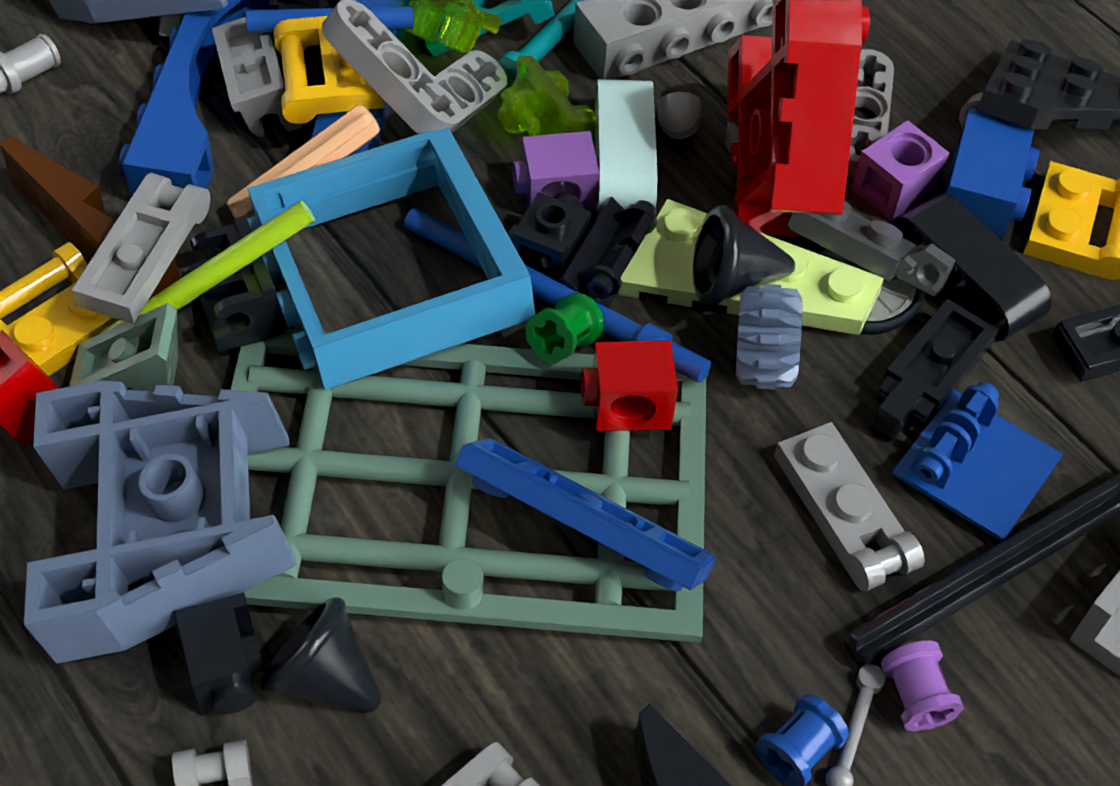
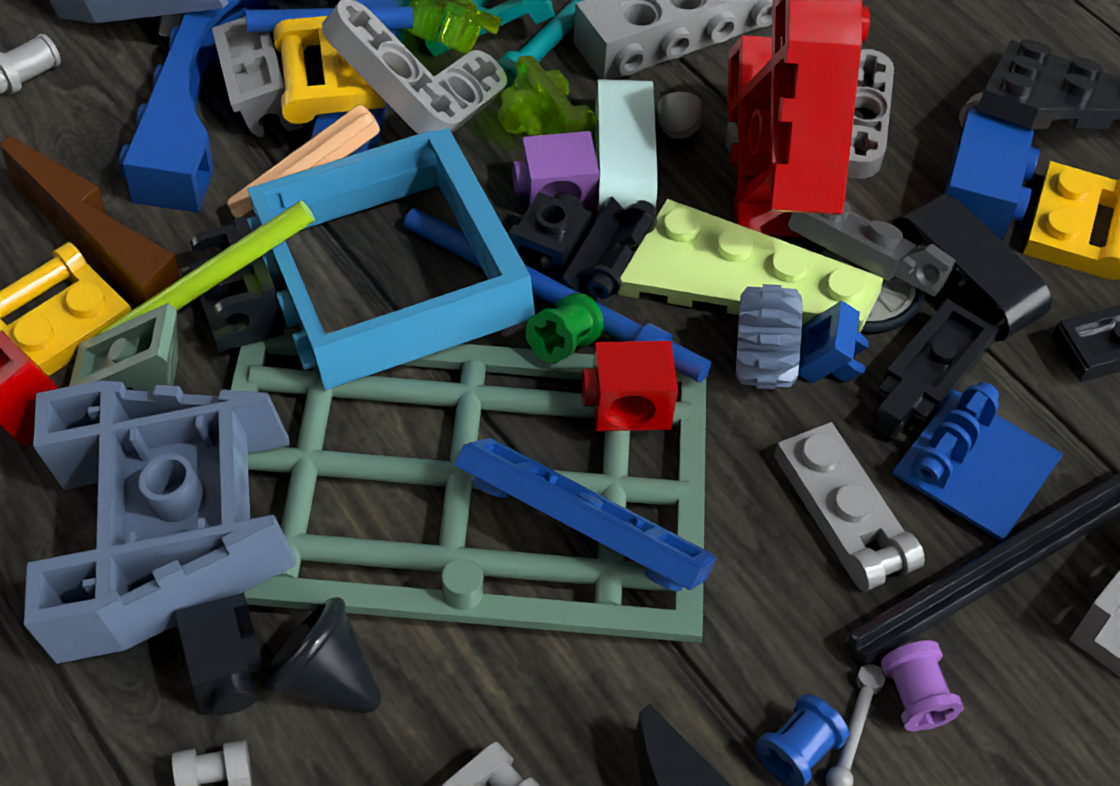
(140, 247): light grey plate -> none
(734, 256): black hat -> none
(831, 343): none -> blue tile
(899, 170): medium lavender brick -> none

